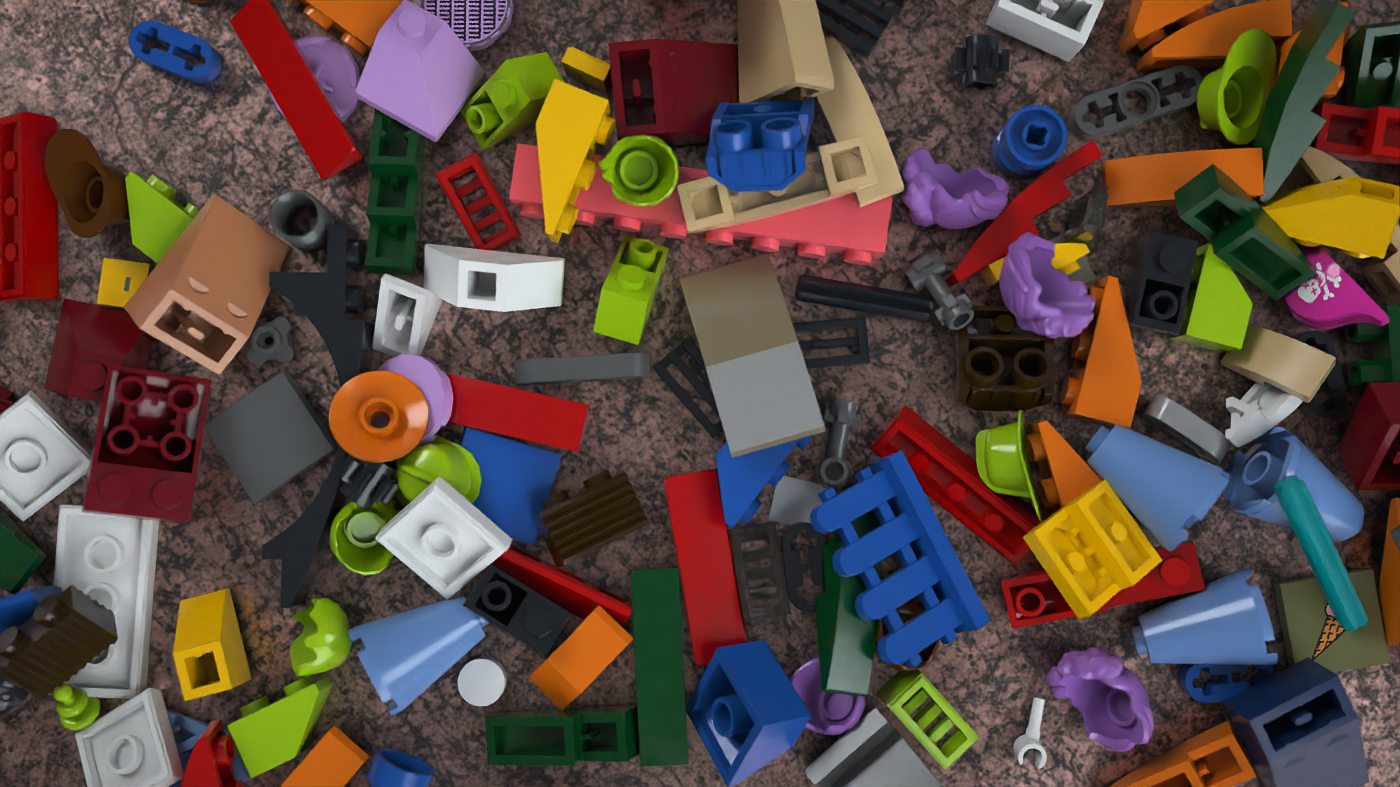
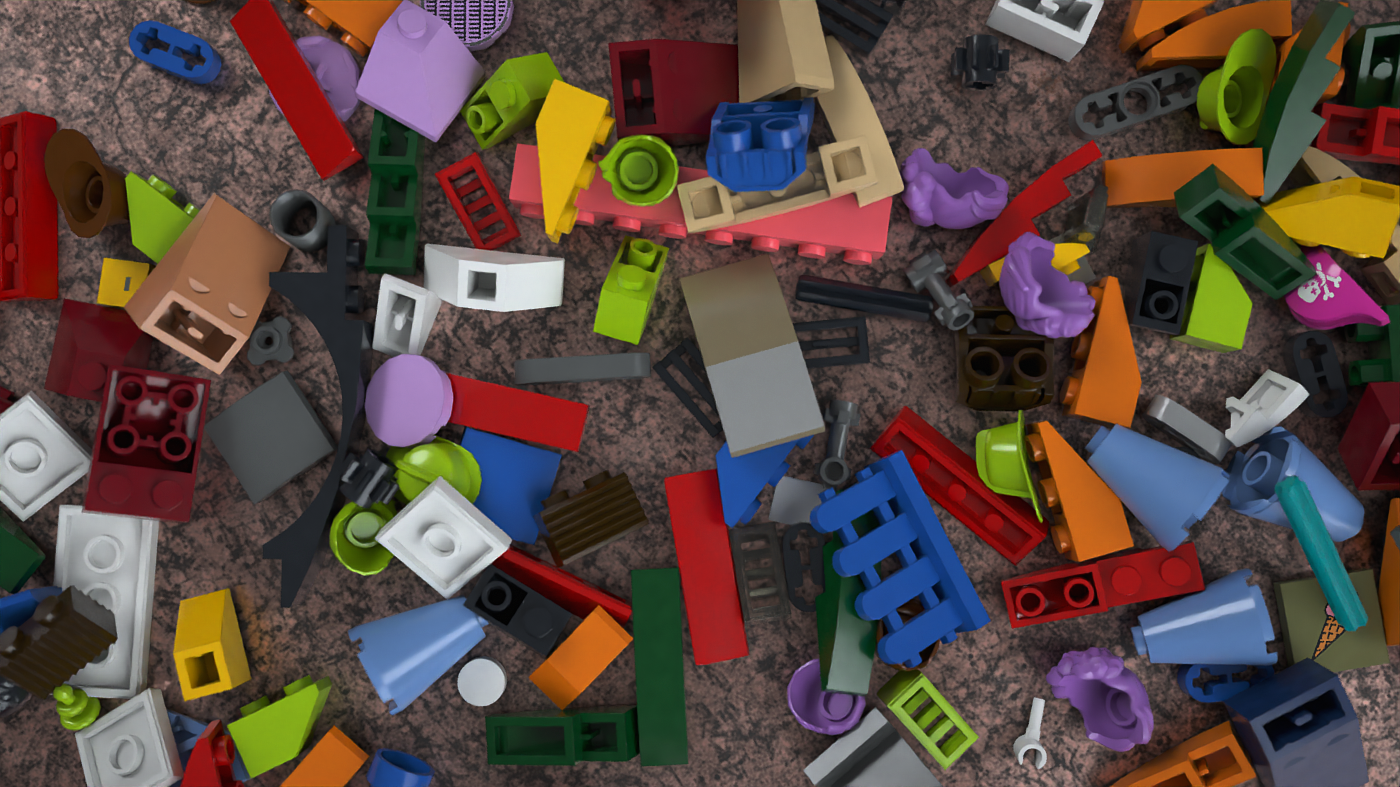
(324, 638): lime hair -> none
(375, 396): orange dish -> none
(587, 69): yellow tile -> none
(746, 710): blue slope -> none
(1022, 152): blue wheel -> none
(1092, 549): yellow slope -> none
(1281, 362): tan slope -> none

